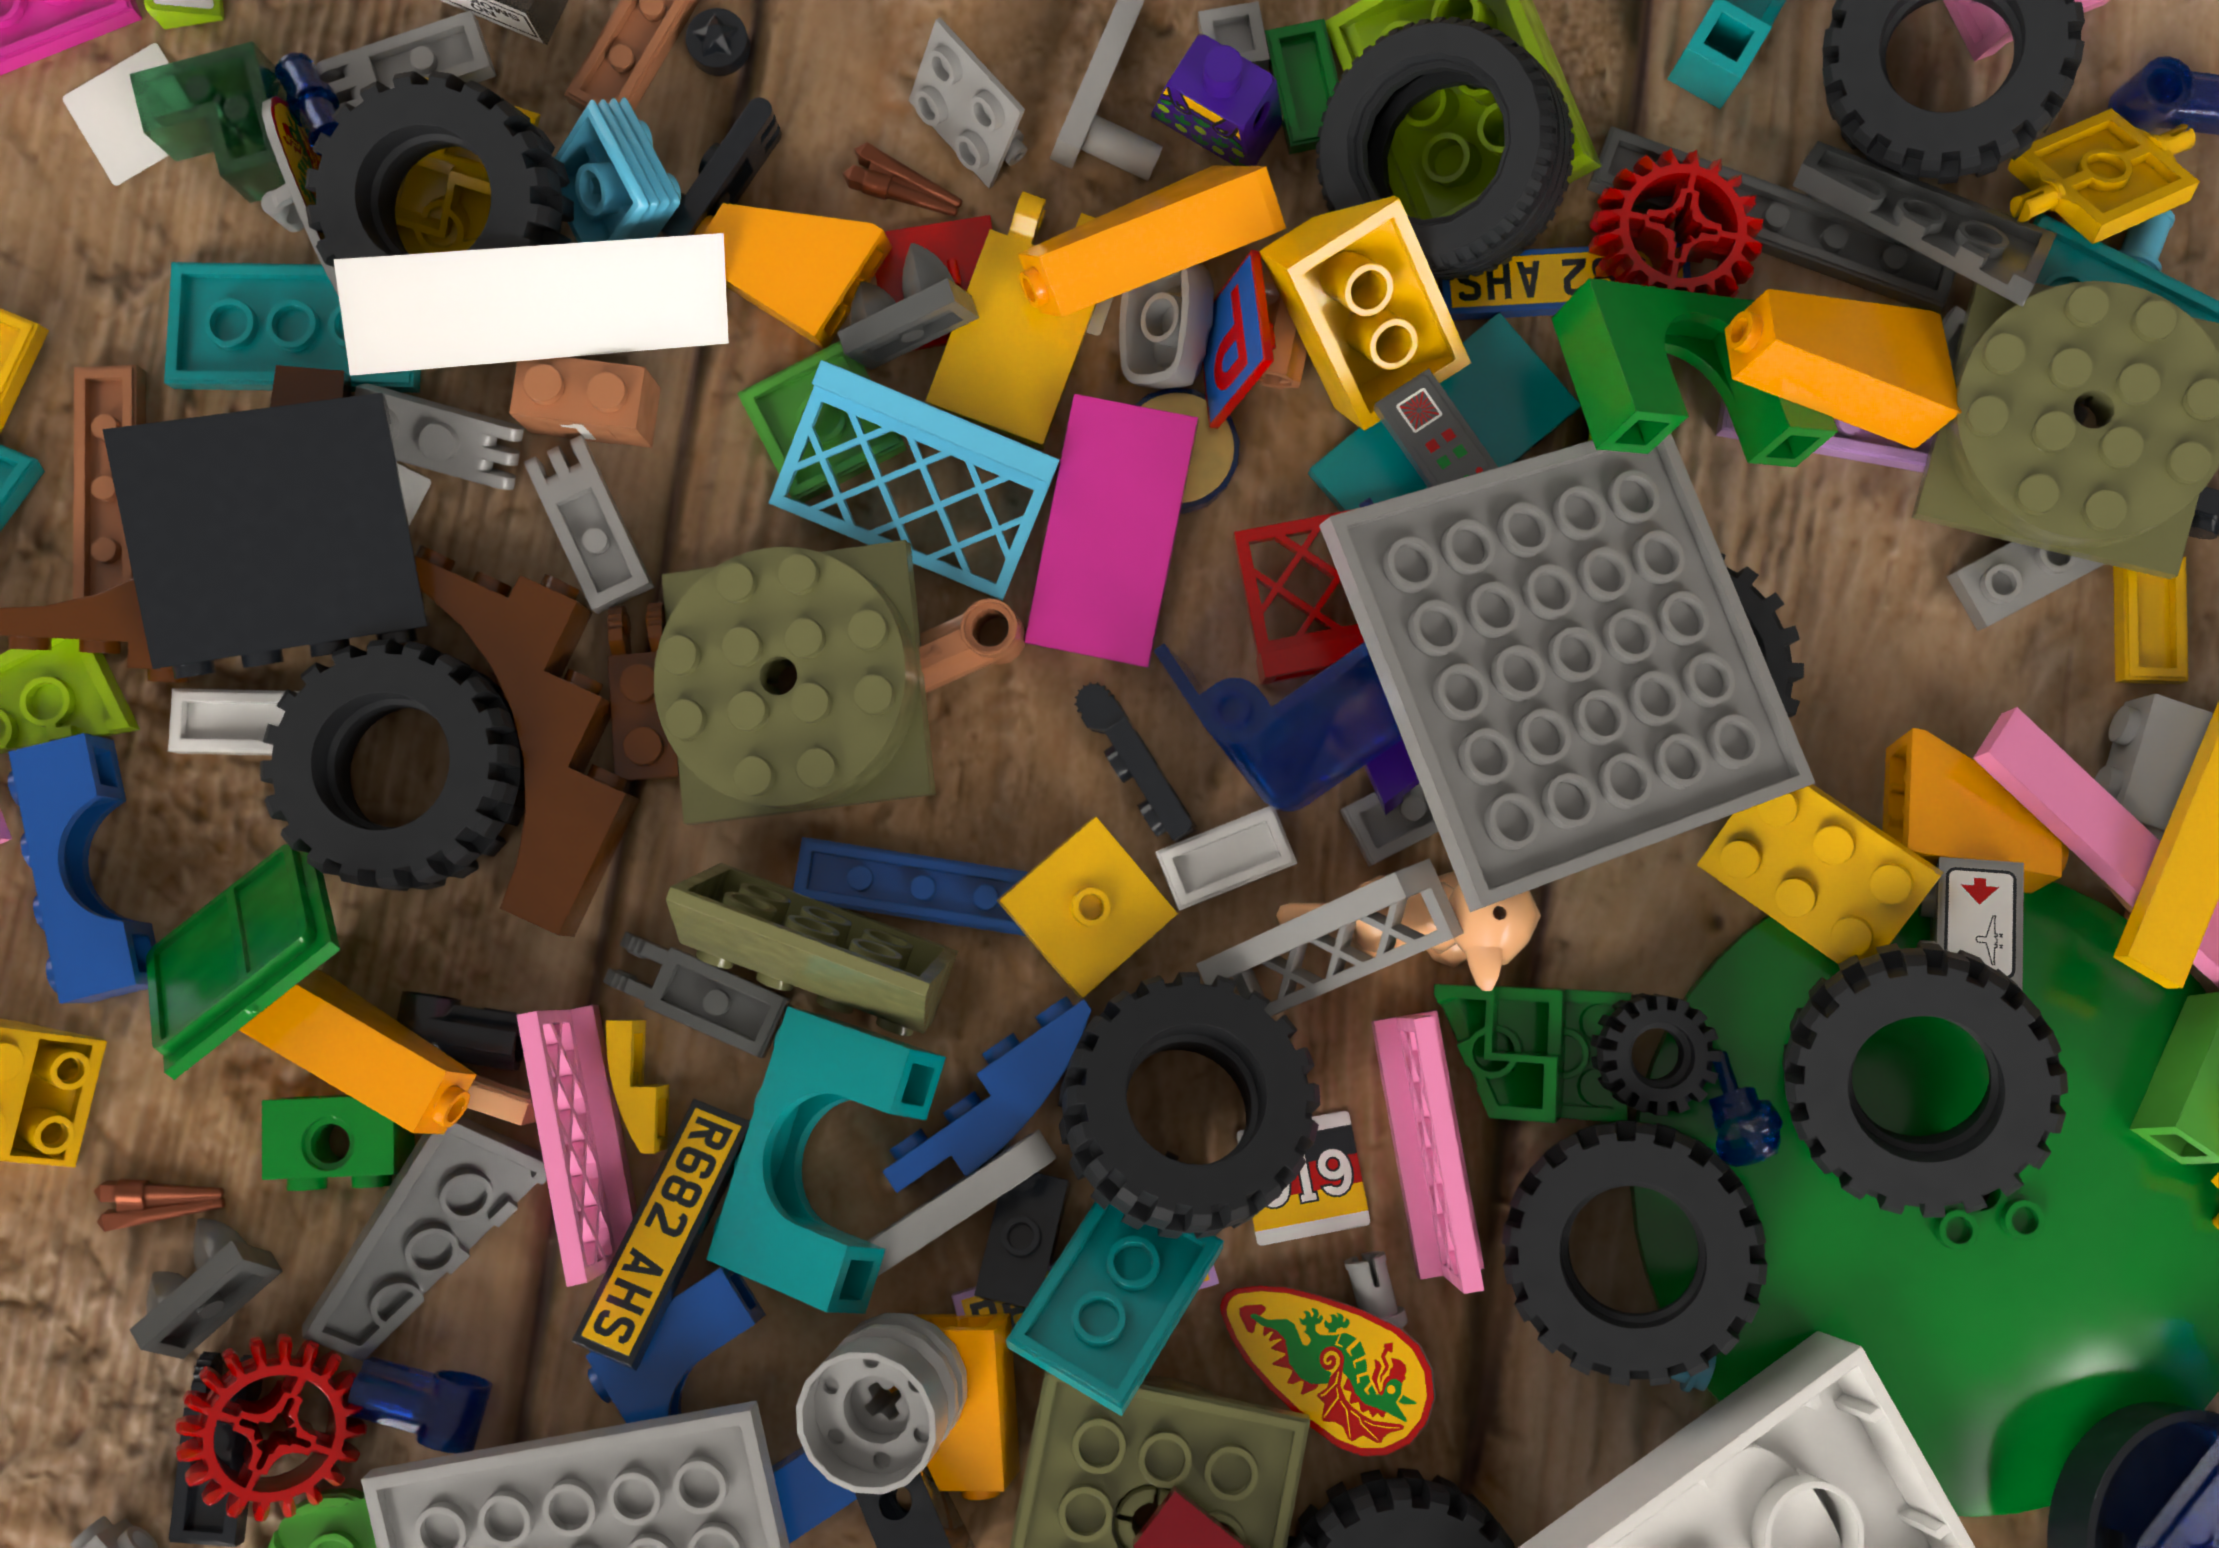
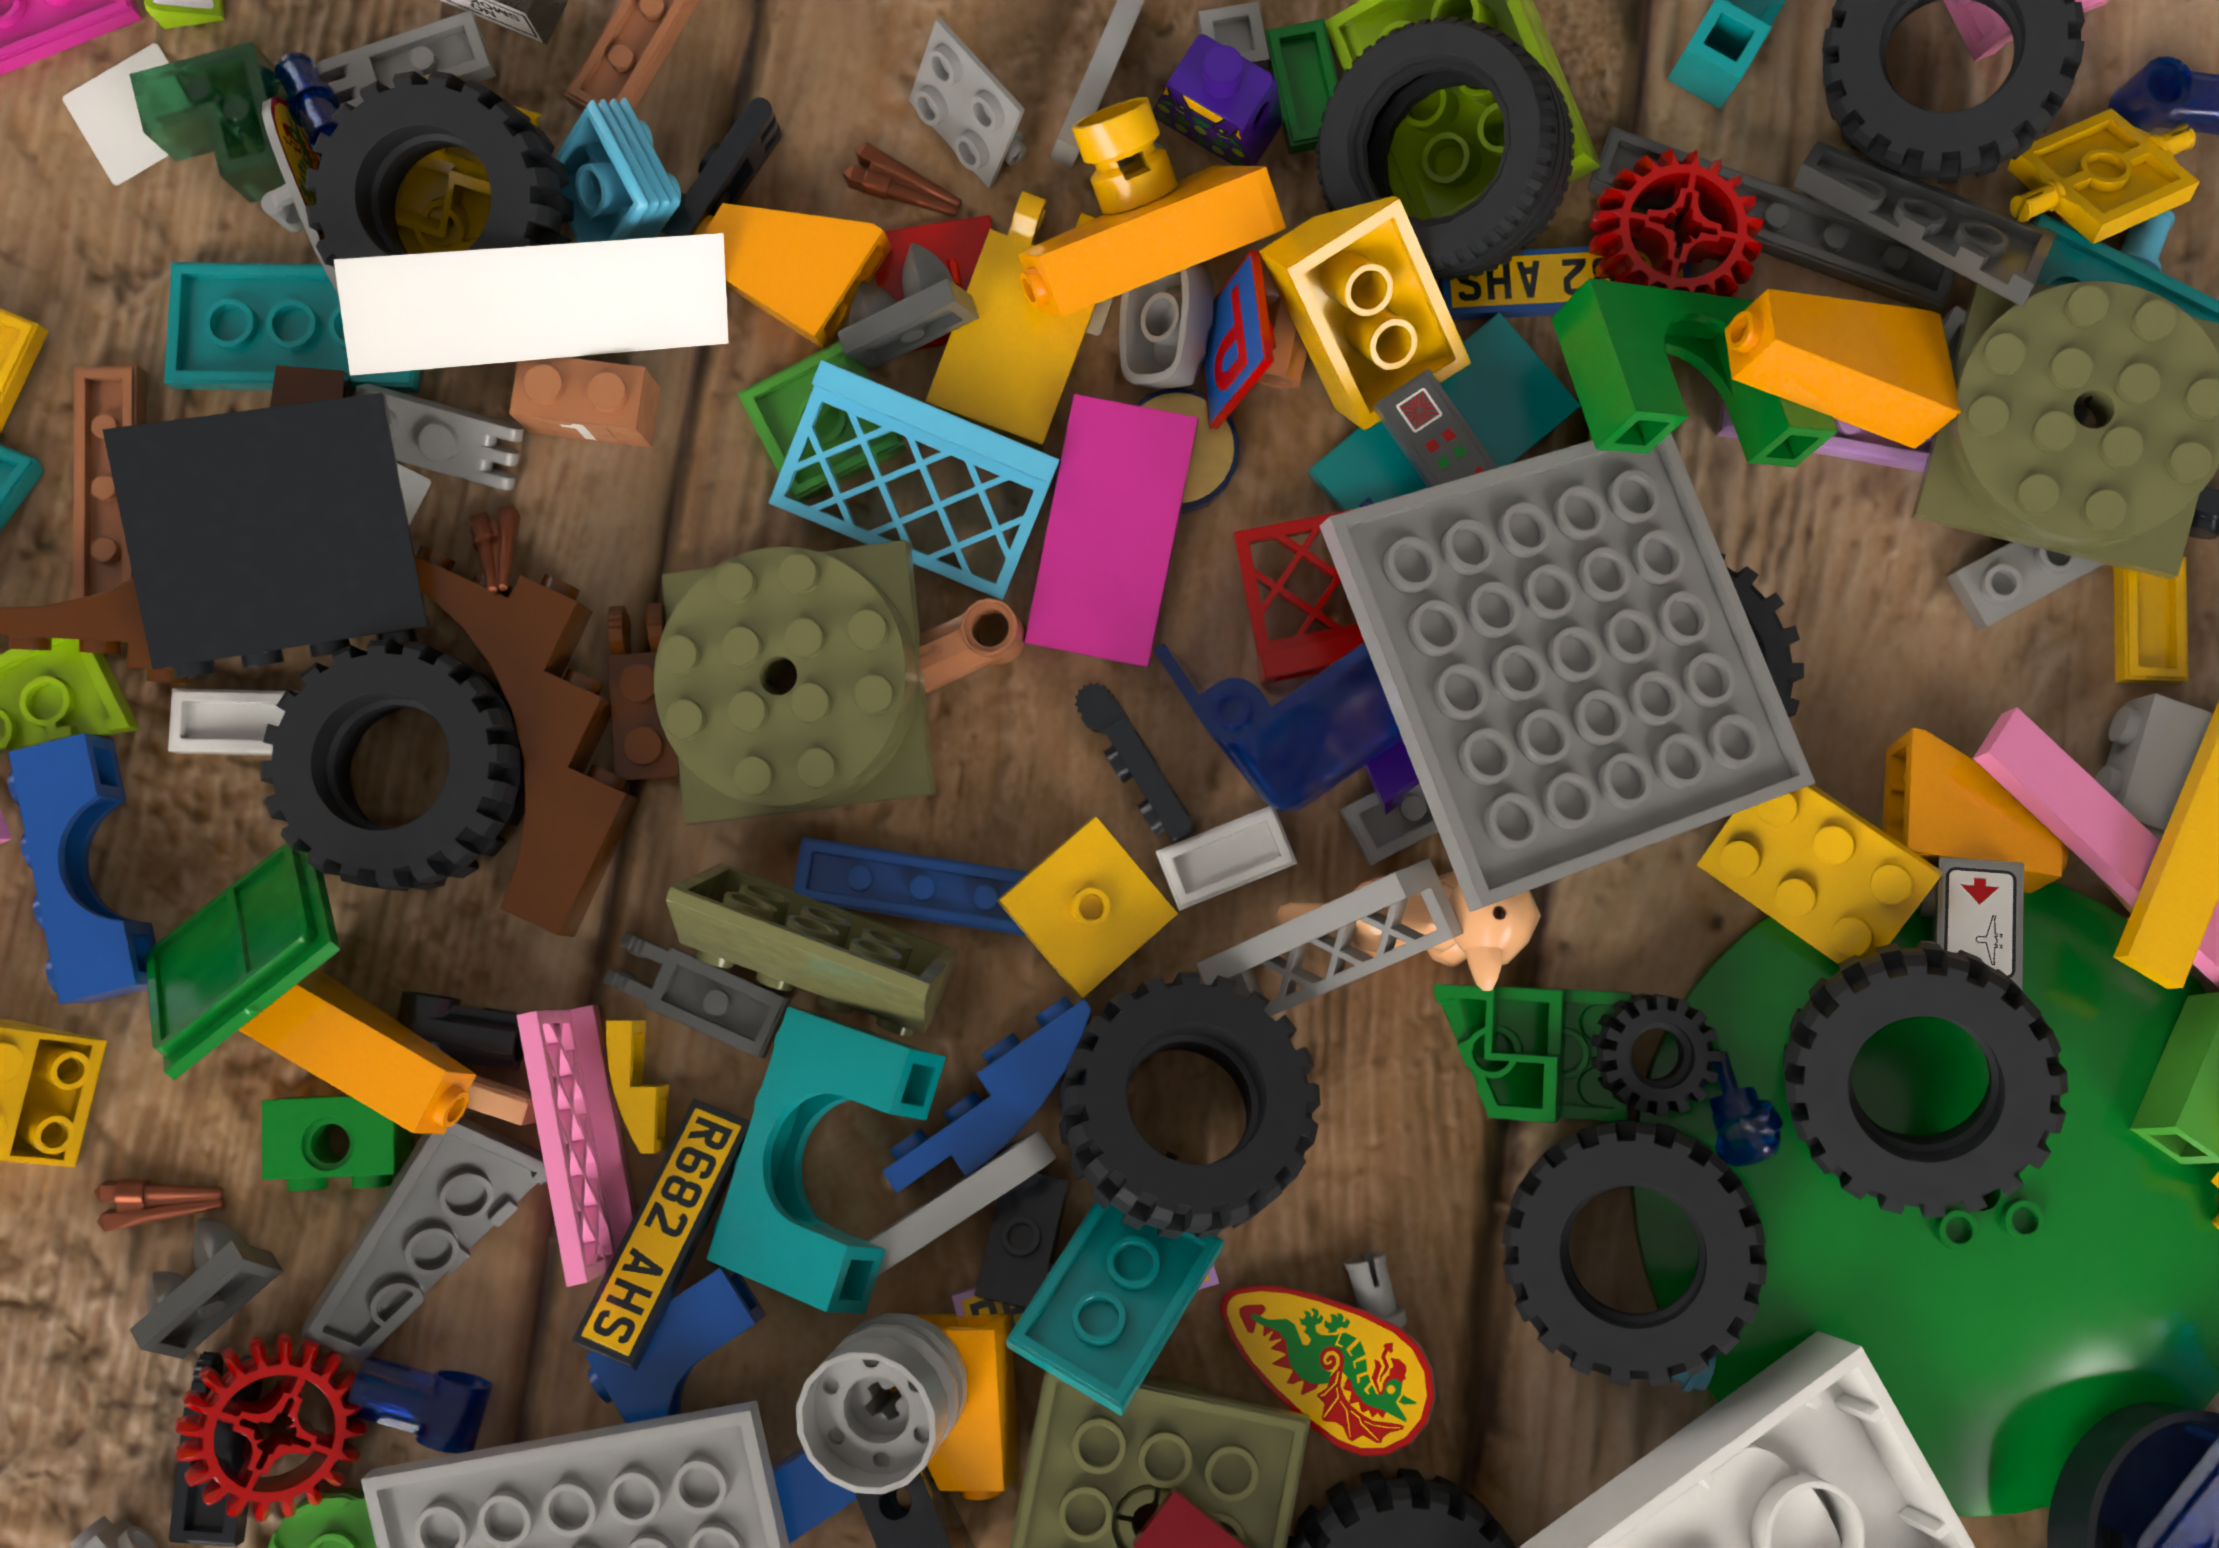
(496, 545): none -> copper piece
(590, 527): light grey hinge -> none
(718, 42): black tile -> none
(1116, 134): none -> yellow wheel
(1325, 1193): sticker -> none
(1429, 1149): bright pink fence -> none

